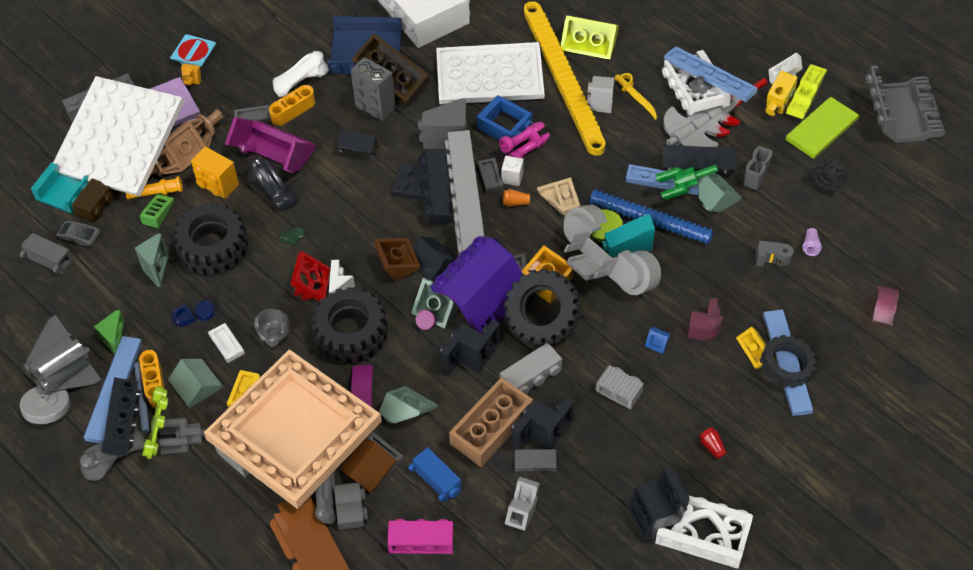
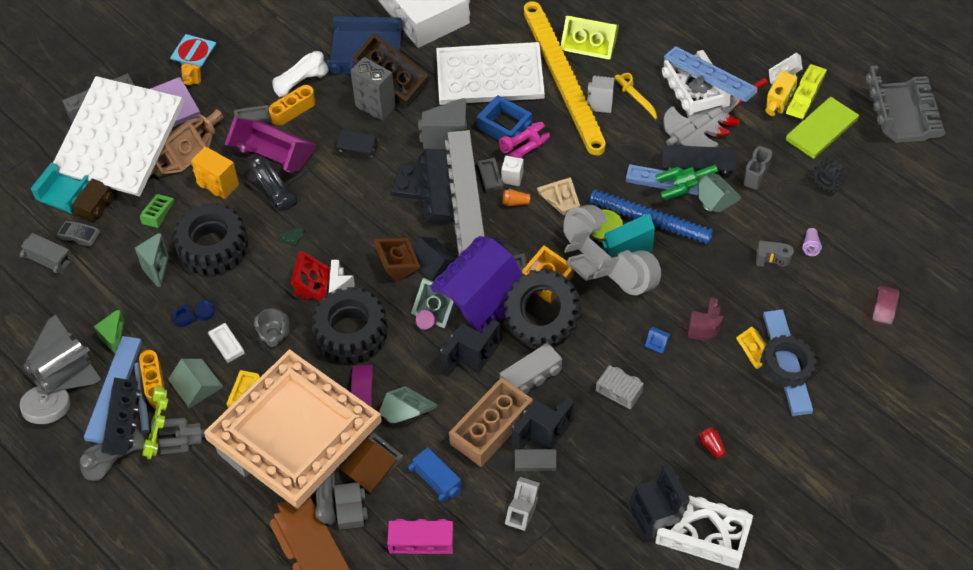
(163, 187): light orange pin -> none

